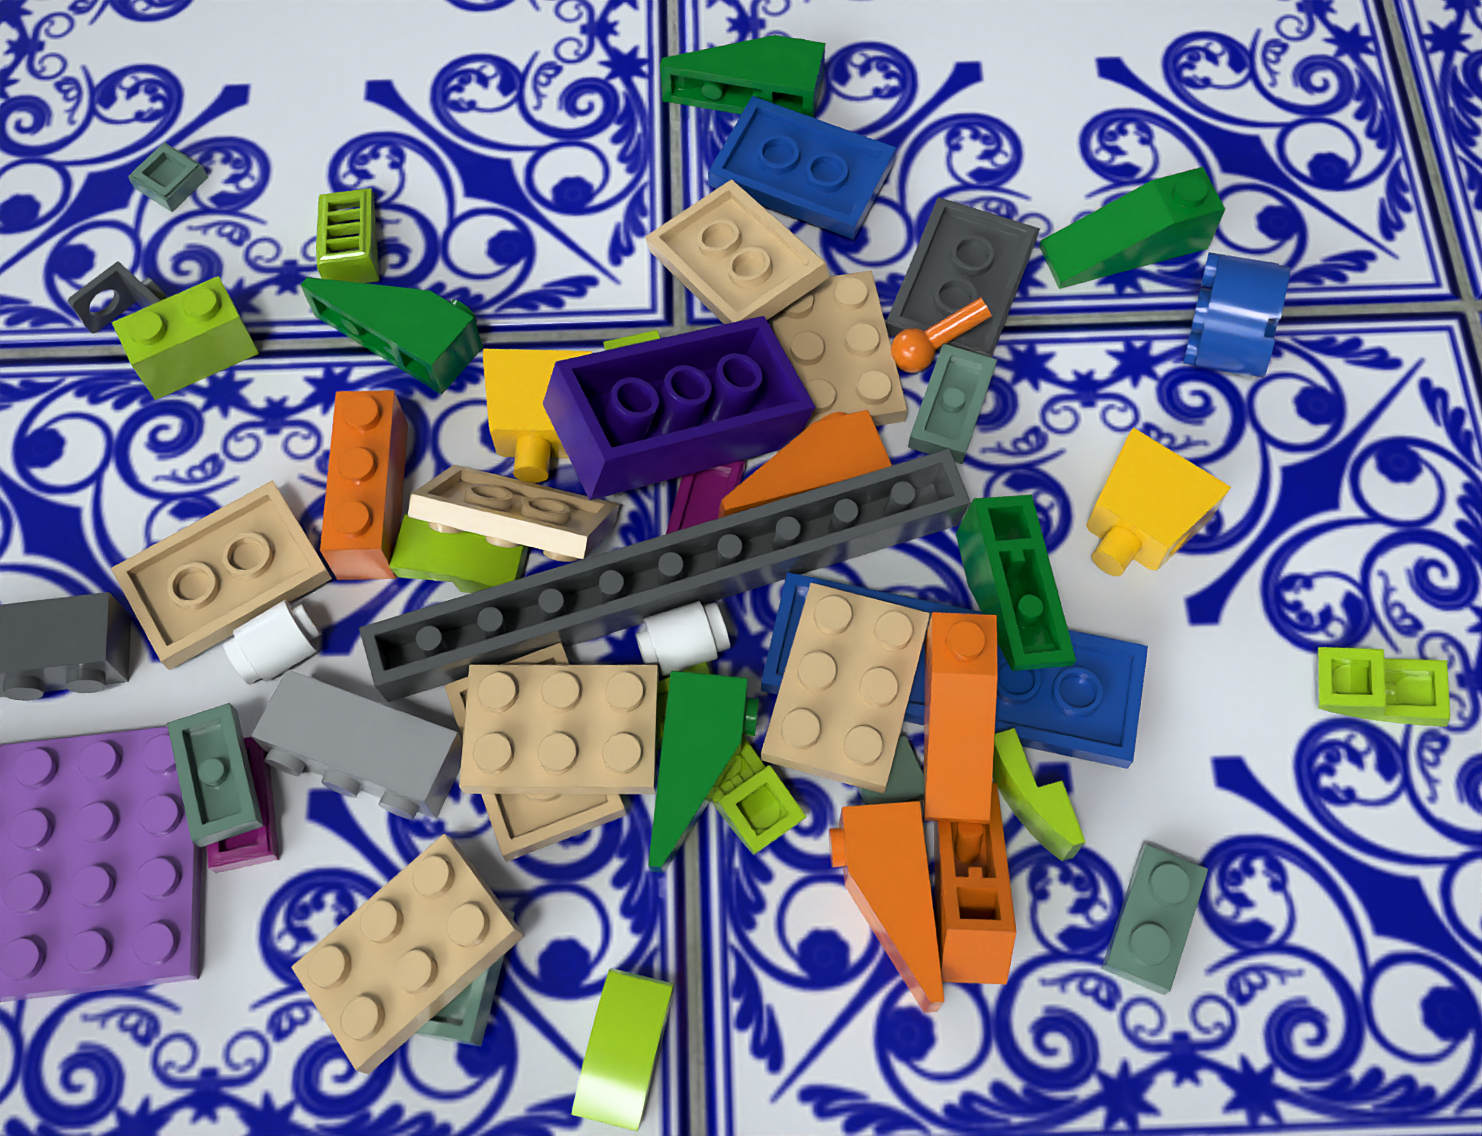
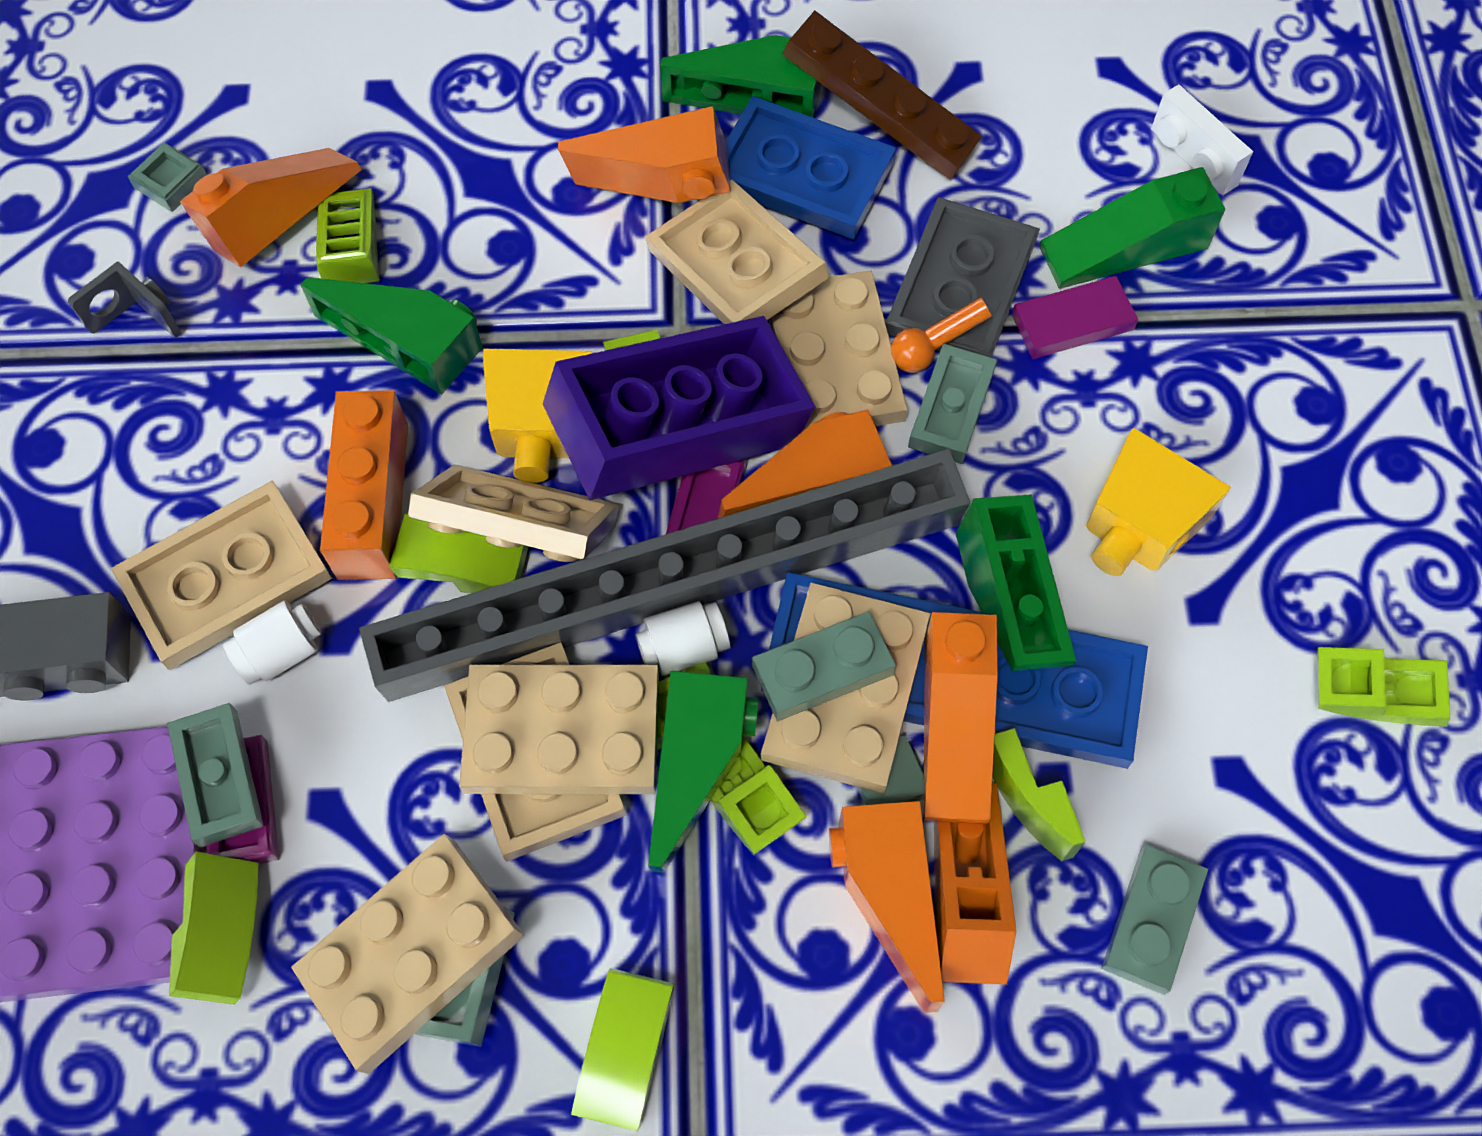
(185, 338): lime brick -> none
(217, 929): none -> lime slope
(258, 201): none -> orange slope
(359, 746): light grey brick -> none
(656, 159): none -> orange slope
(823, 666): none -> sand green plate
(881, 94): none -> reddish brown plate
(1074, 317): none -> magenta tile
(1201, 139): none -> white plate
(1237, 315): blue brick -> none

